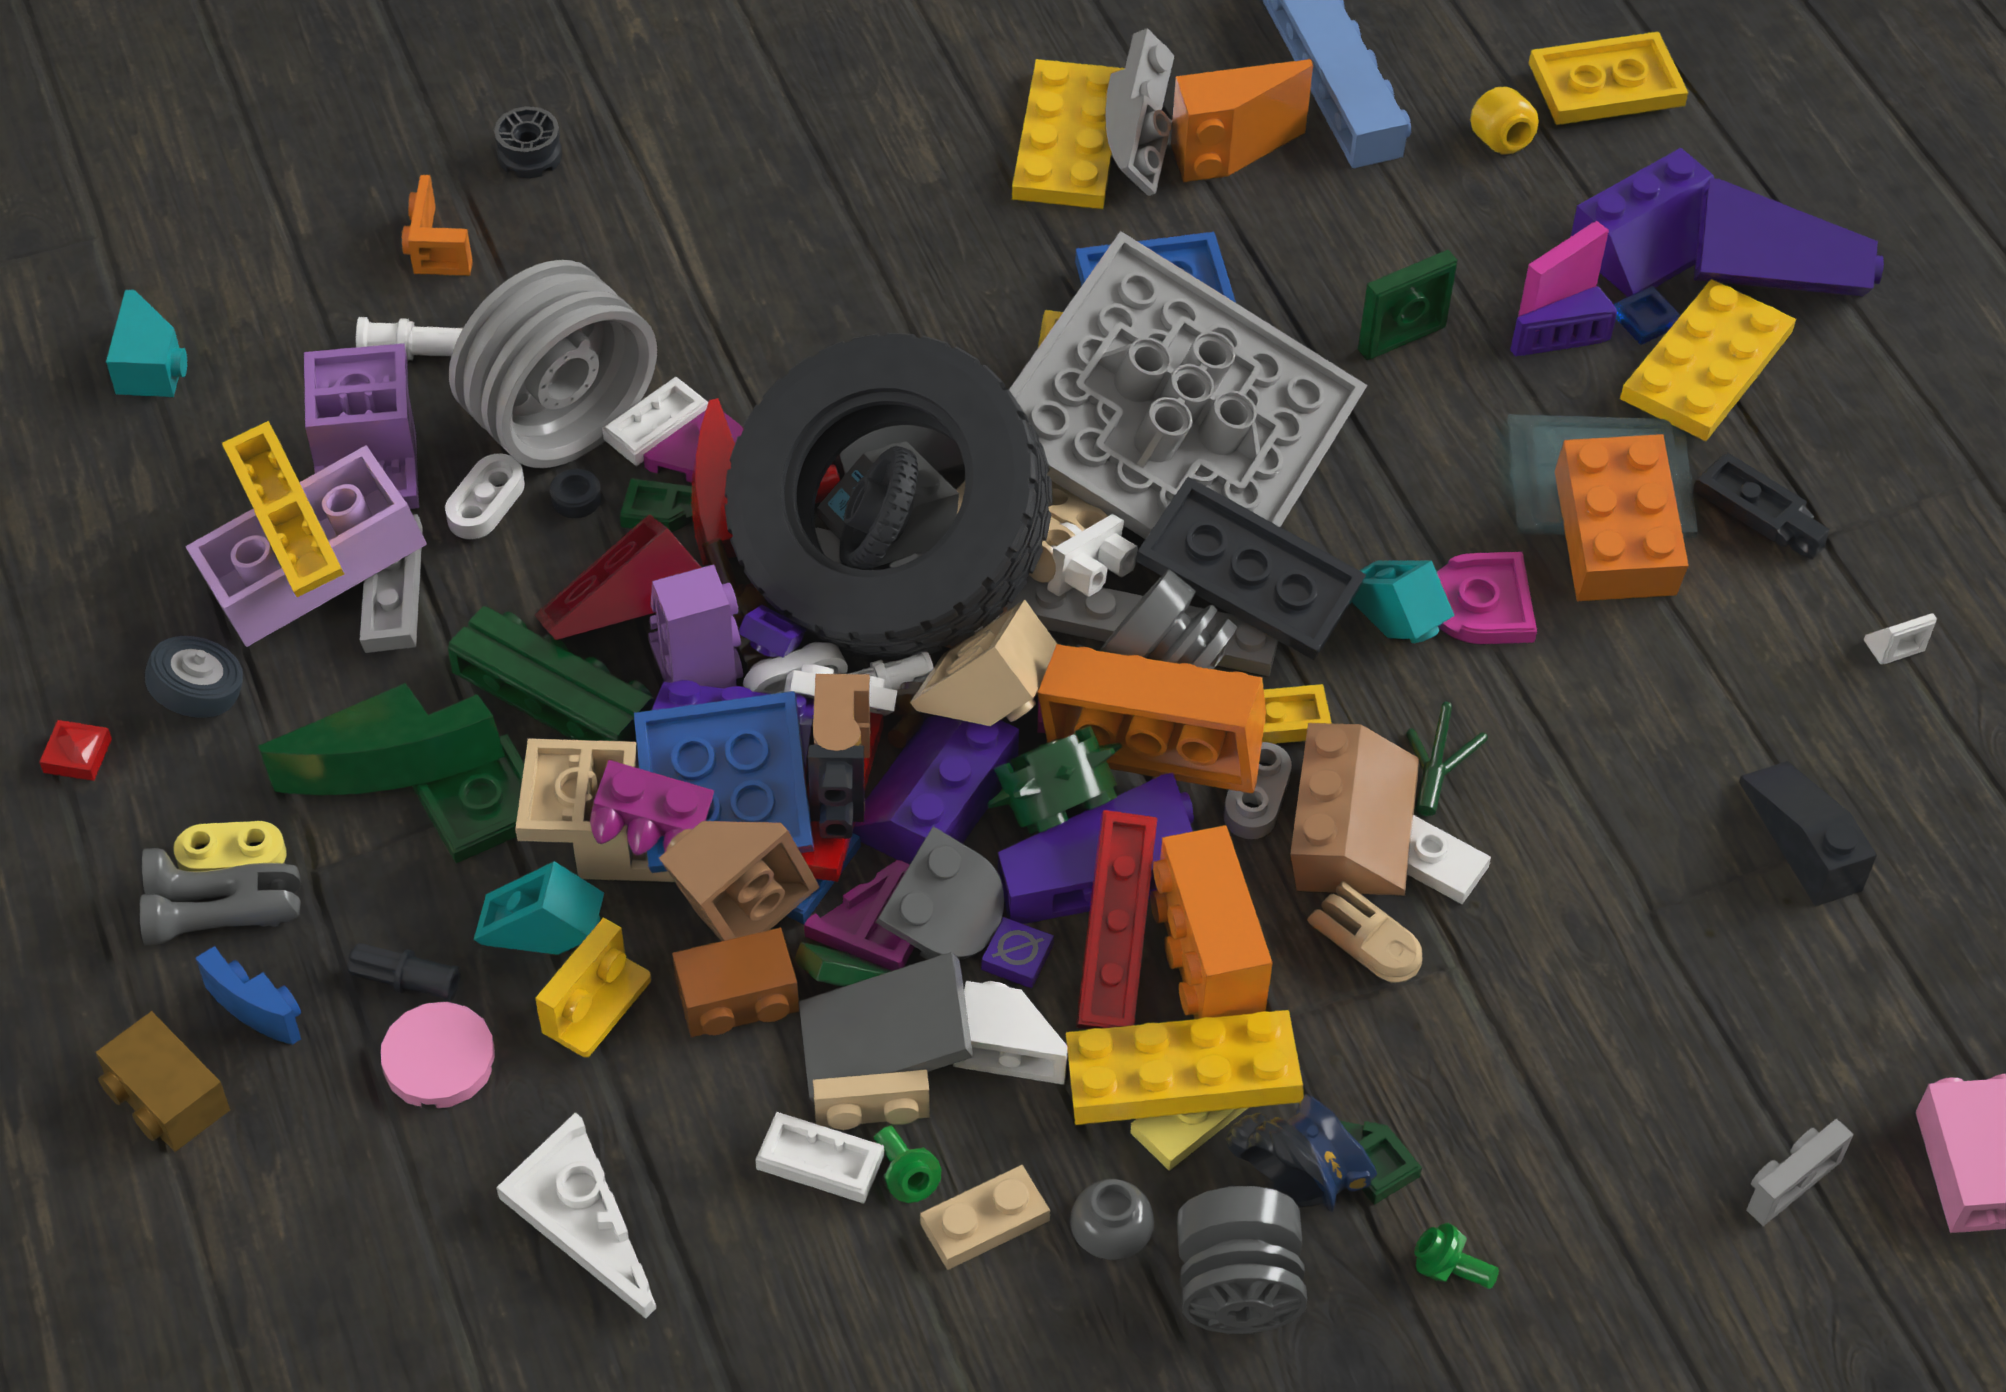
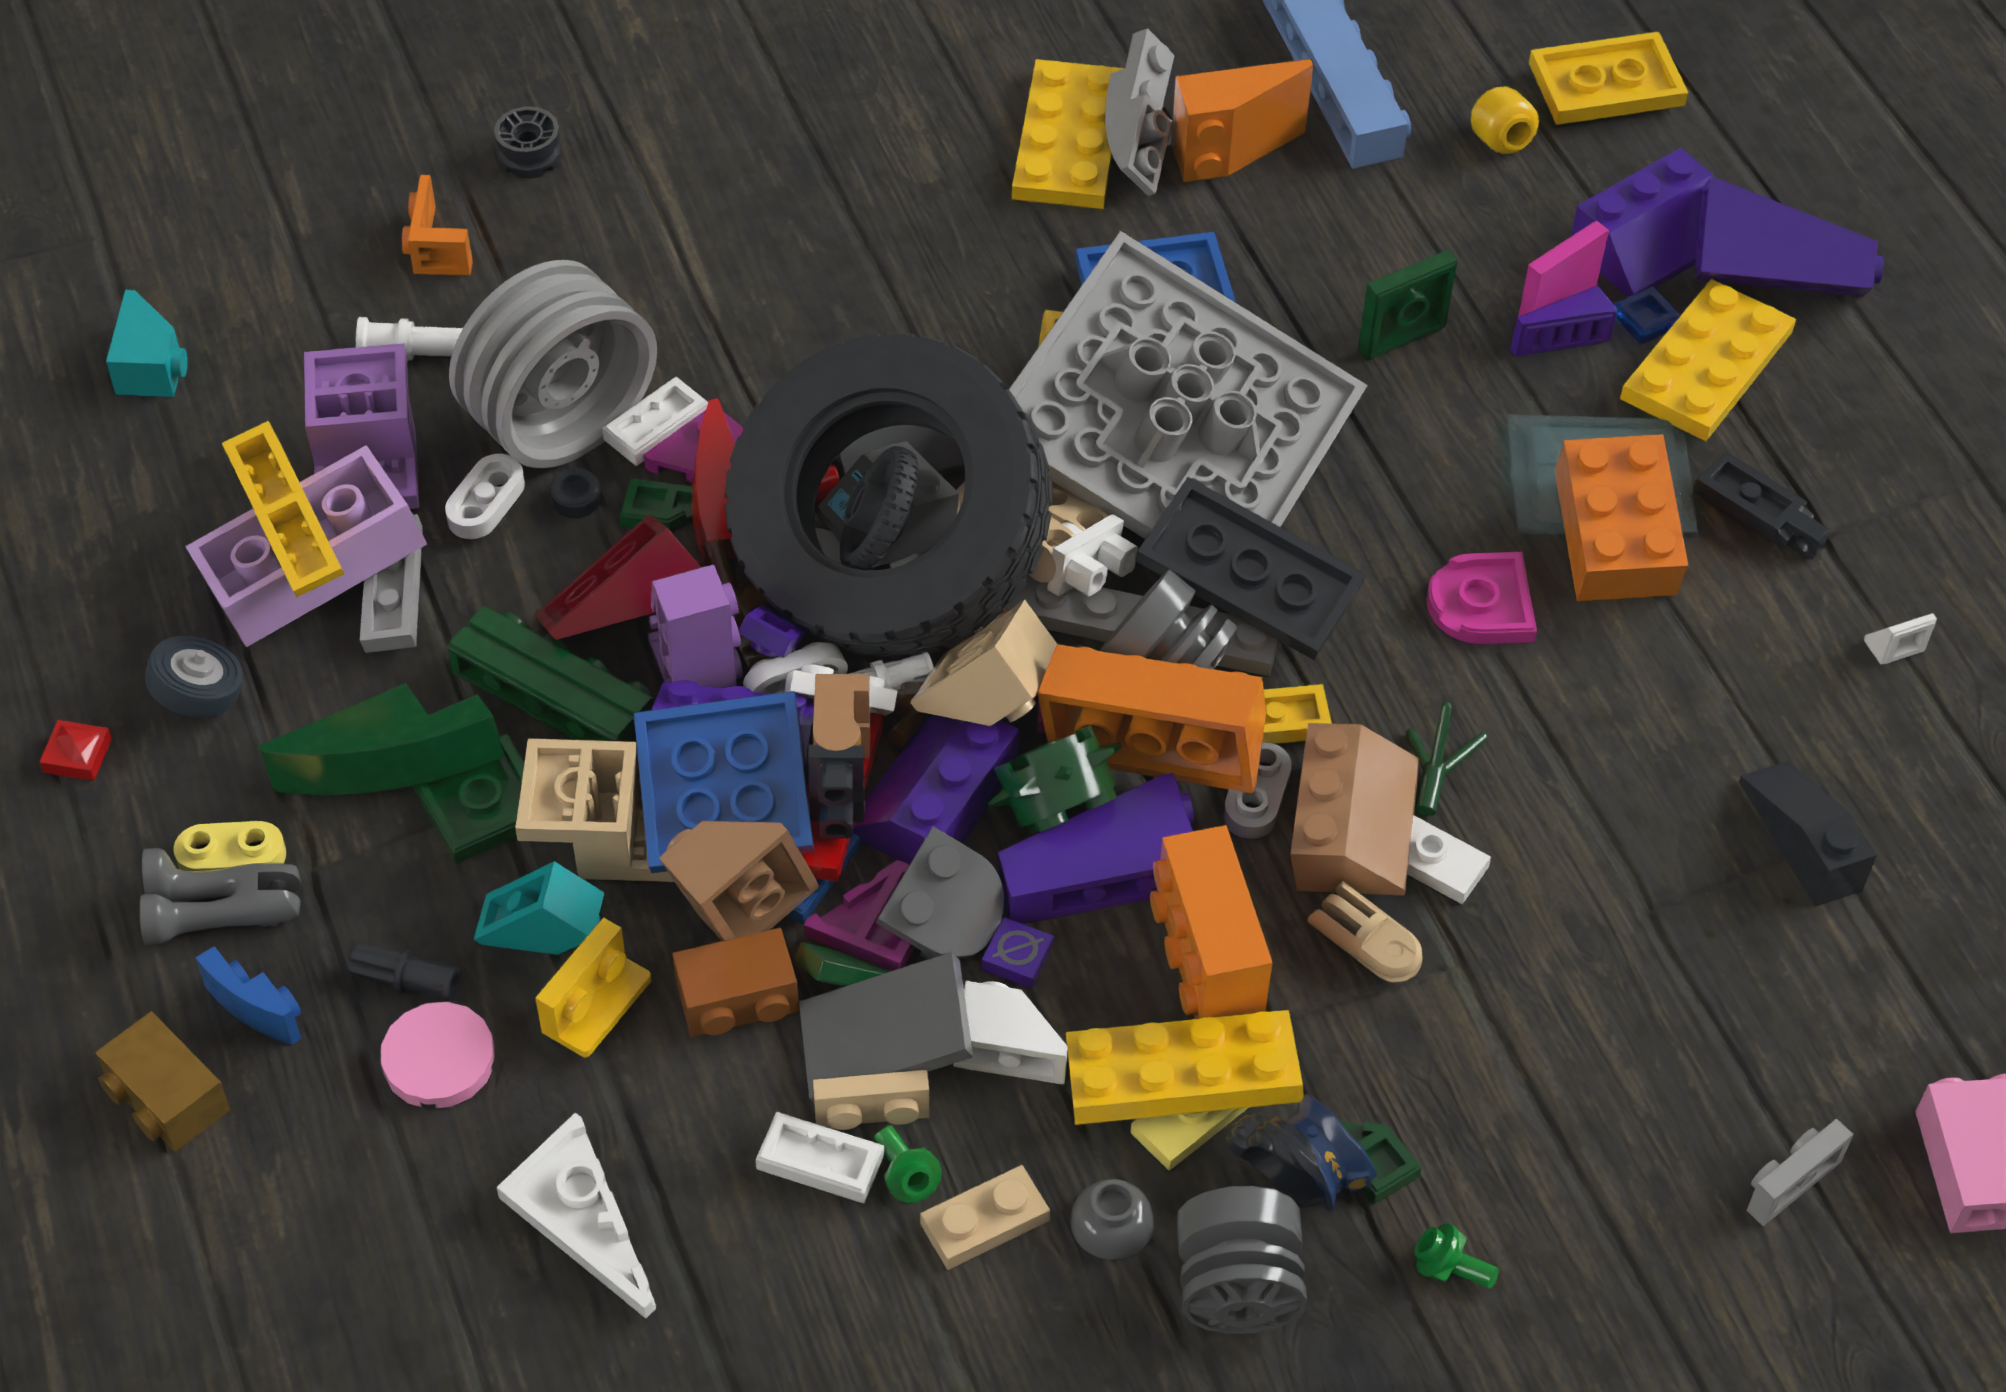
(647, 804): magenta plate -> none
(1116, 920): red tile -> none
(1404, 599): teal slope -> none

